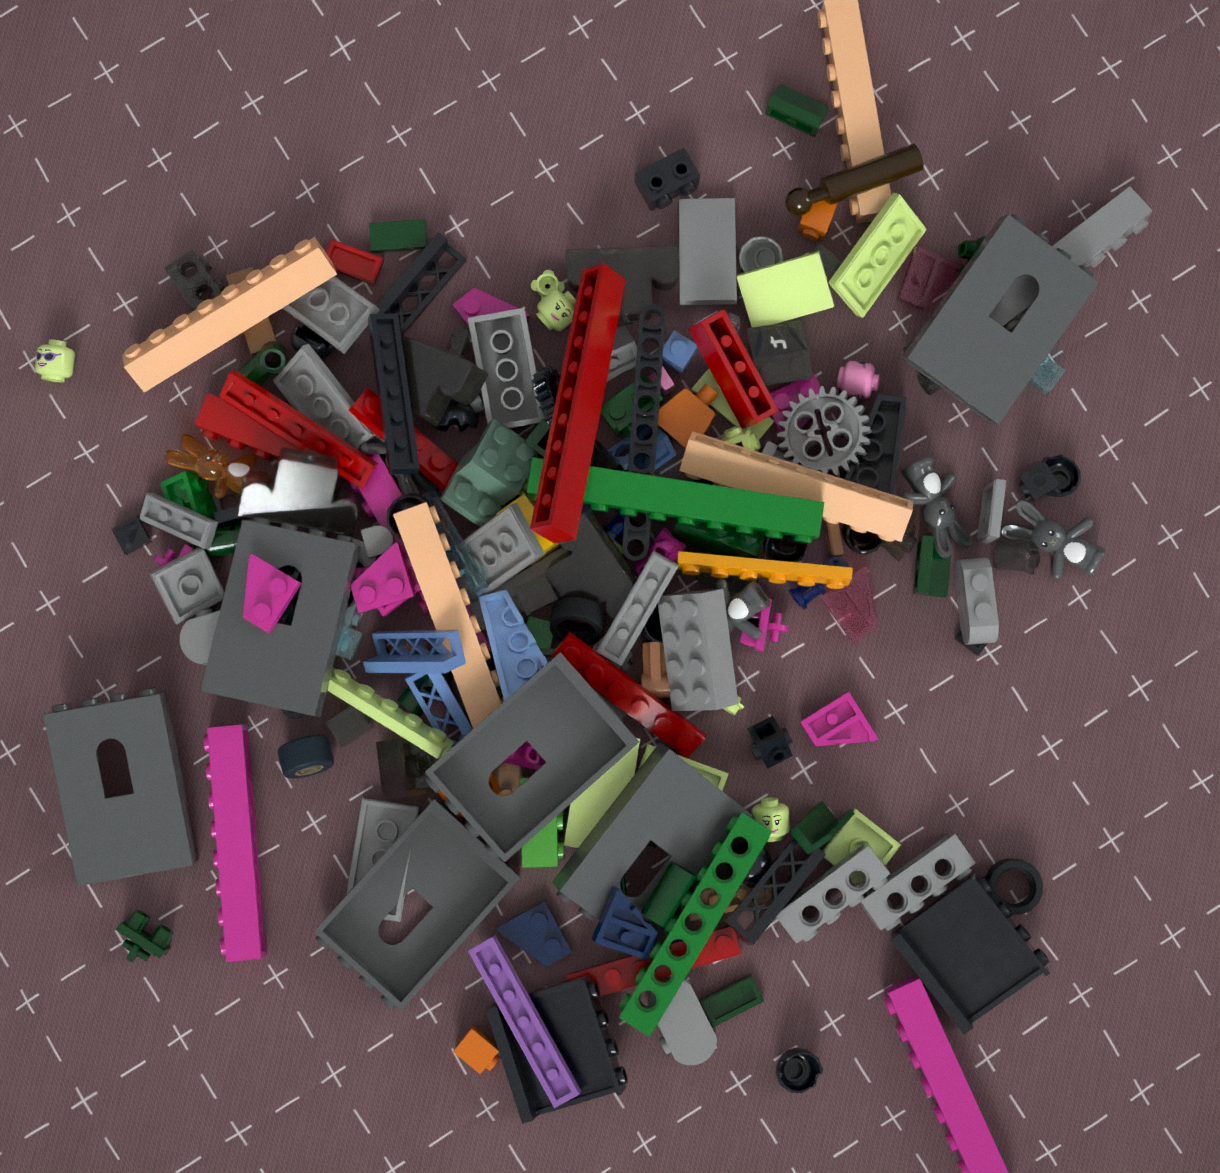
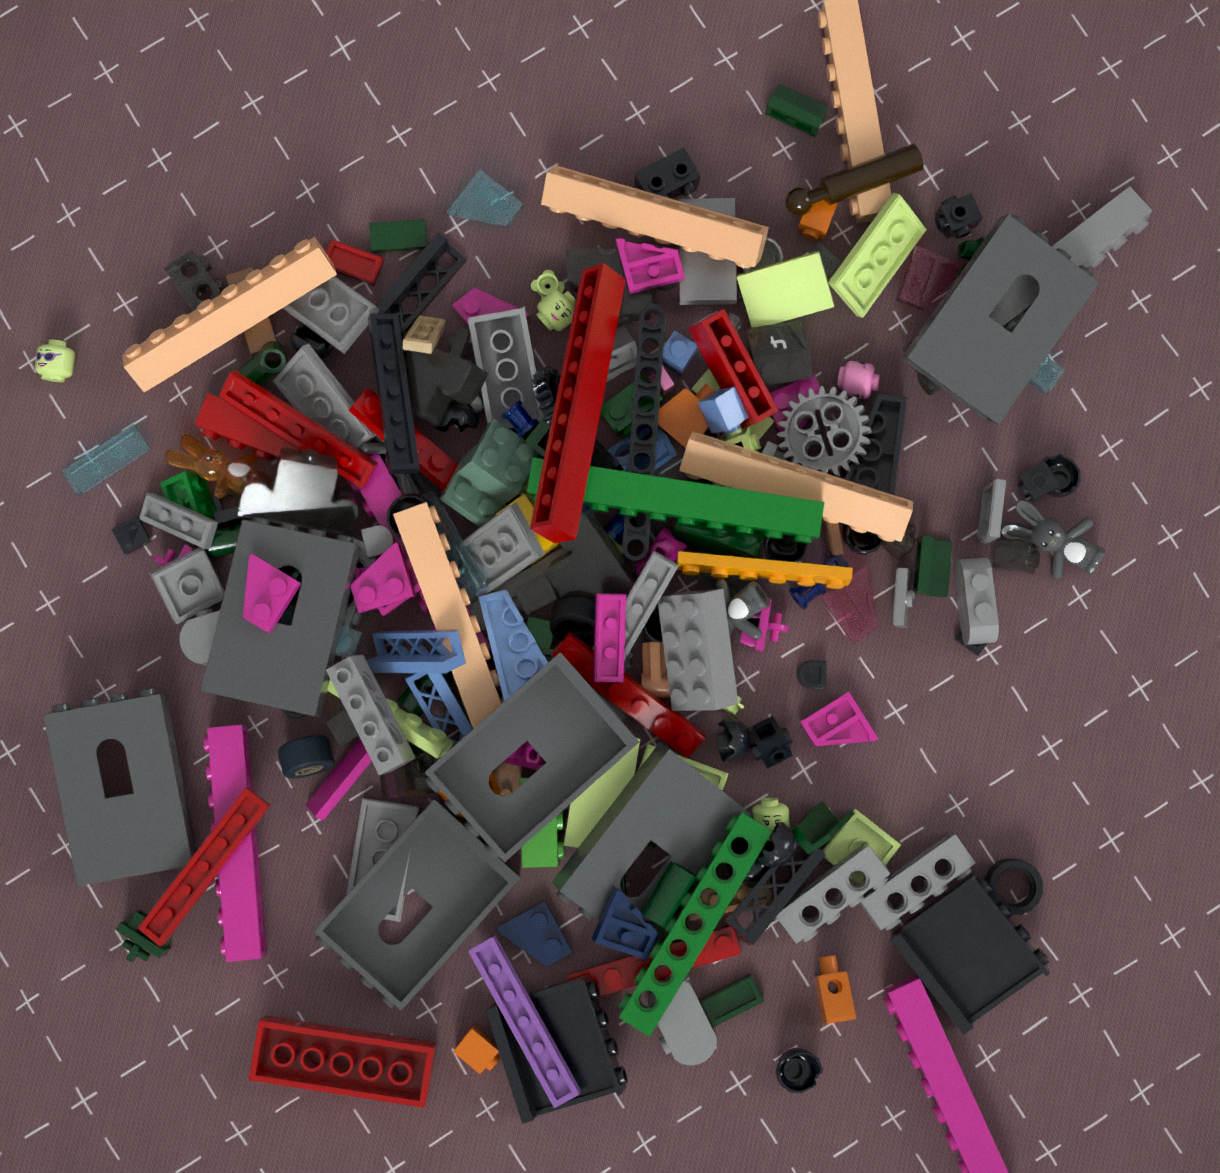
(106, 460): none -> clear light blue tile
(204, 866): none -> red plate
(339, 781): none -> dark pink tile
(343, 1061): none -> red brick
(370, 714): none -> light grey brick
(424, 334): none -> tan tile
(486, 202): none -> clear light blue wing
(519, 418): none -> clear blue bush
(609, 637): none -> dark pink tile
(648, 266): none -> dark pink wing
(654, 216): none -> light nougat brick
(723, 410): none -> medium blue brick
(734, 740): none -> black hair
(780, 848): none -> black hair
(812, 675): none -> black tile
(832, 1006): none -> orange torso
(903, 597): none -> light grey plate
(938, 510): dark grey animal -> none
(958, 216): none -> black brick

